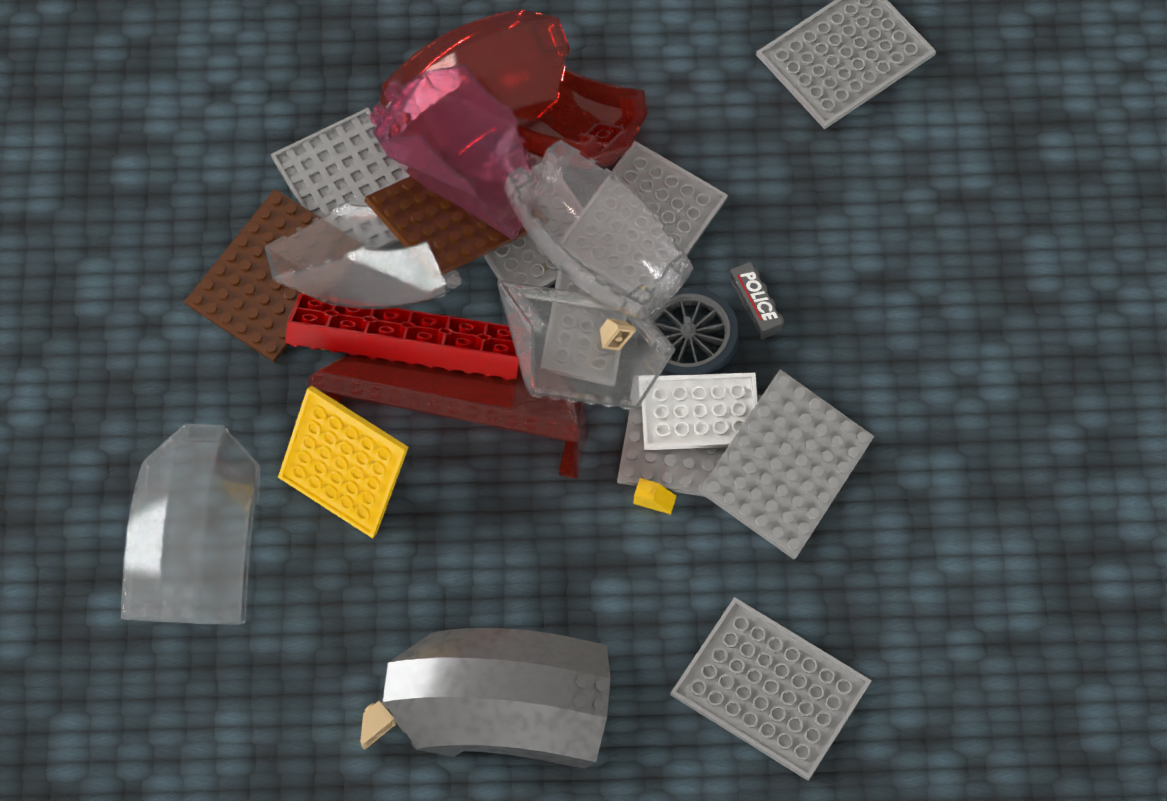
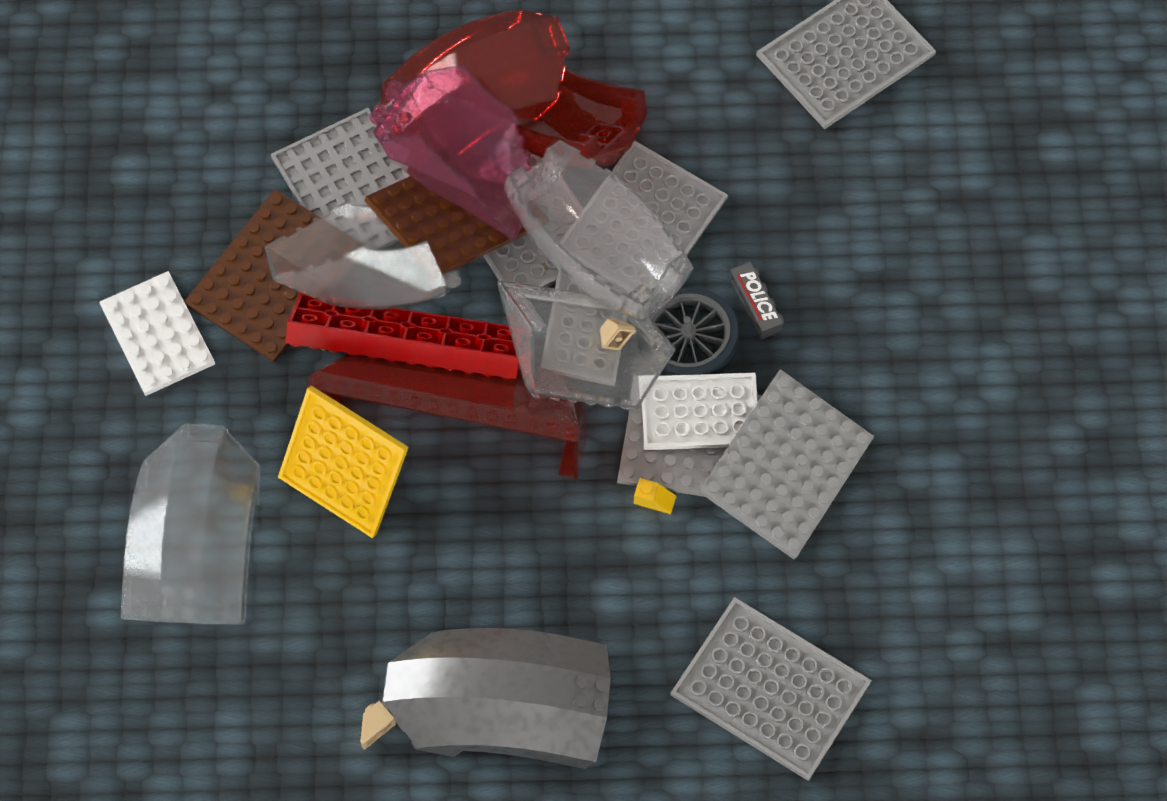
(157, 333): none -> white plate

